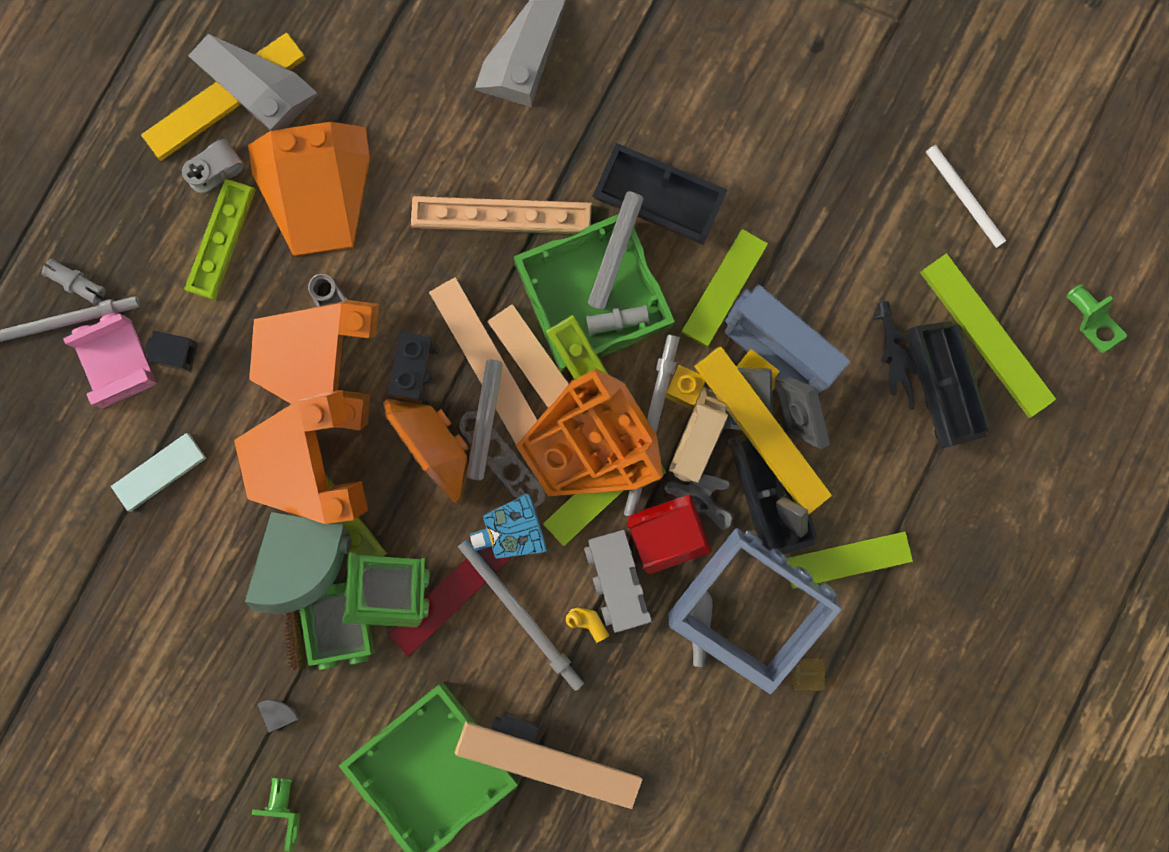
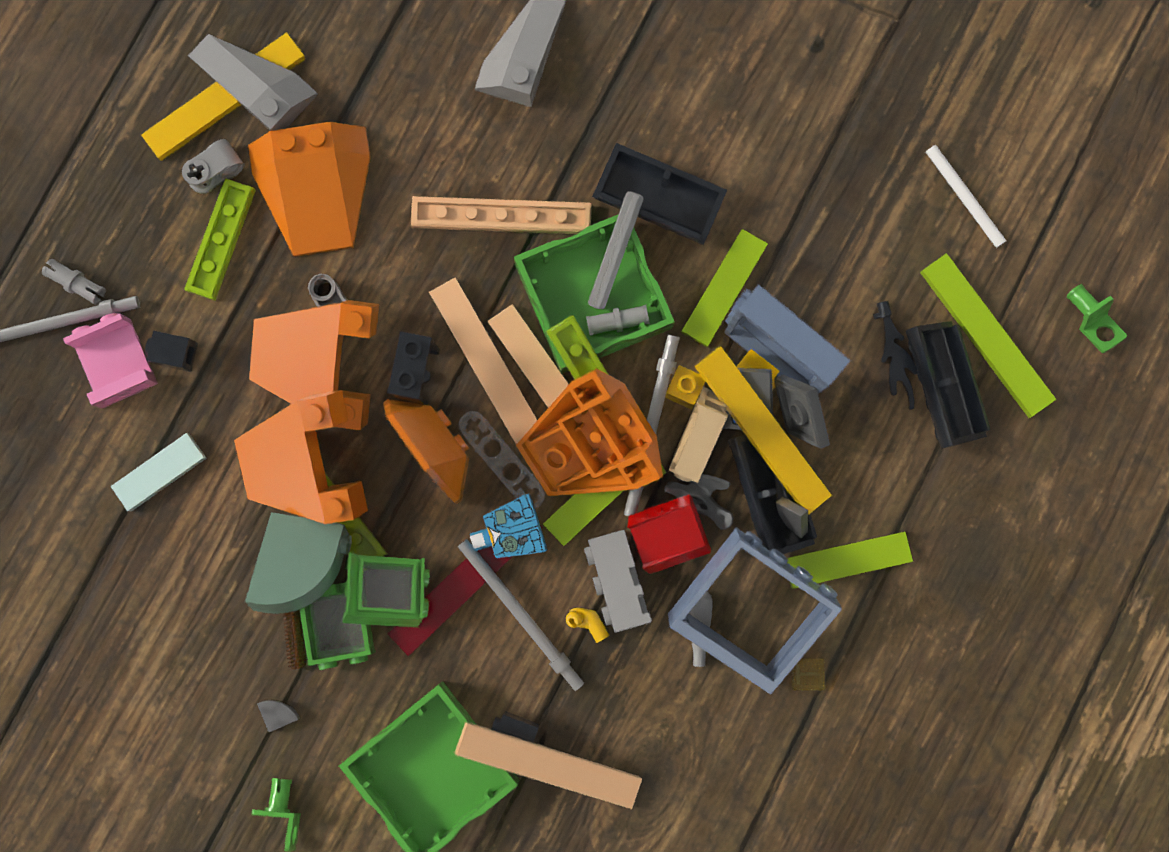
(484, 419): light grey axle -> none

